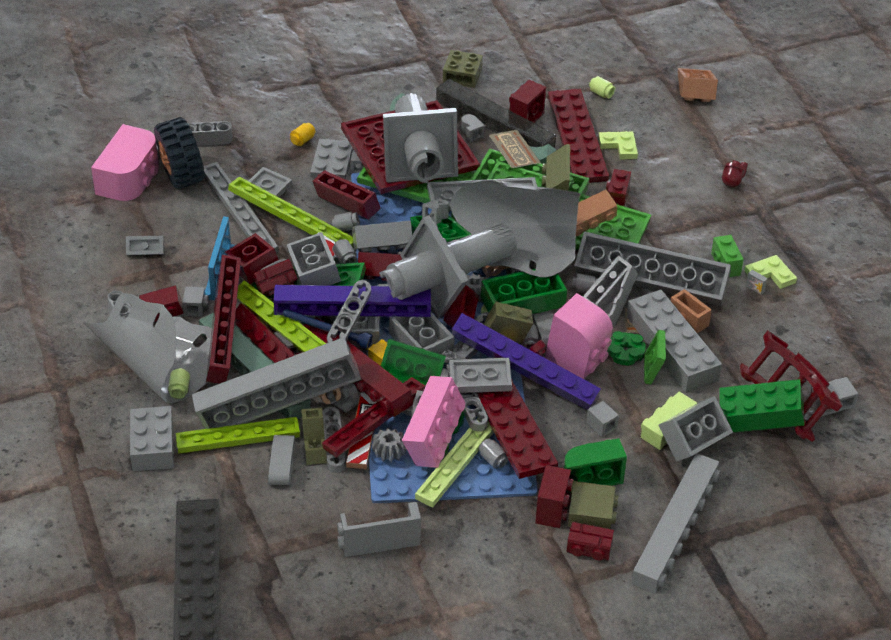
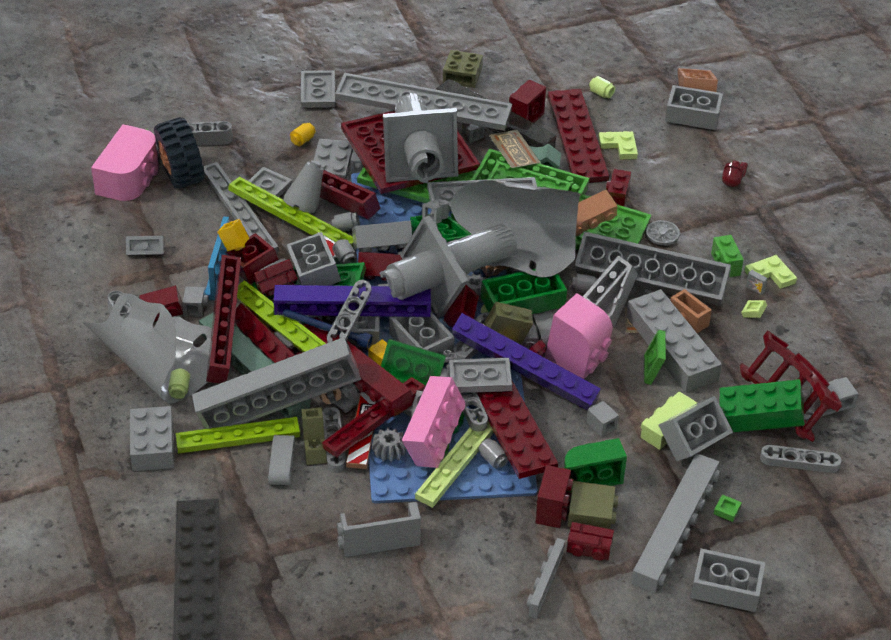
(233, 235): none -> yellow brick
(306, 188): none -> light grey cone
(317, 89): none -> light grey plate
(386, 93): none -> light grey plate
(548, 573): none -> light grey plate
(557, 169): olive slope -> none
(633, 342): green plate -> none
(662, 232): none -> light grey wheel
(694, 107): none -> light grey brick
(727, 508): none -> bright green plate
(728, 580): none -> light grey brick
(754, 308): none -> yellowish green tile
(800, 461): none -> light grey beam

